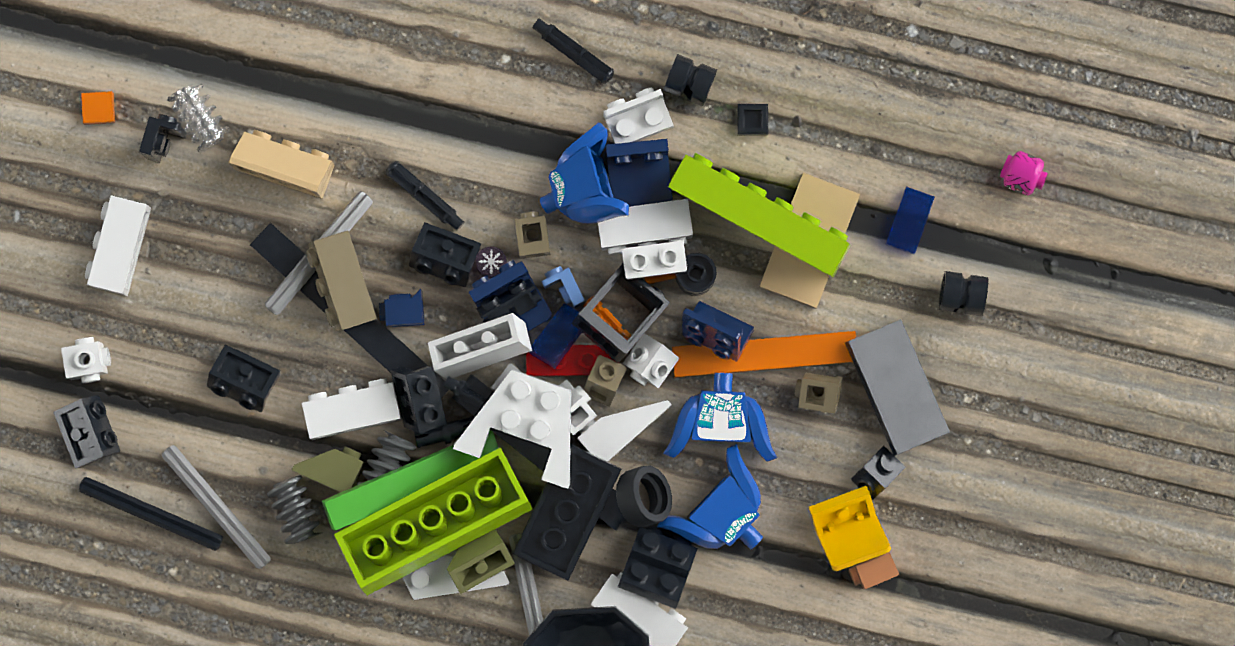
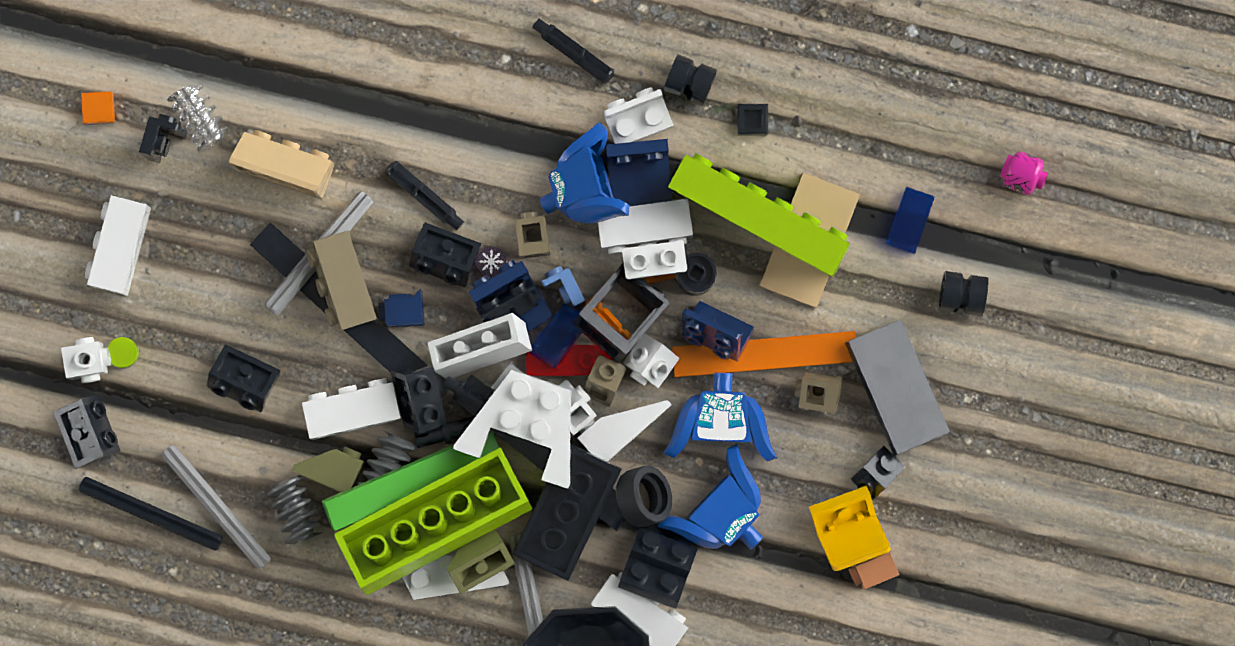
(123, 352): none -> lime tile

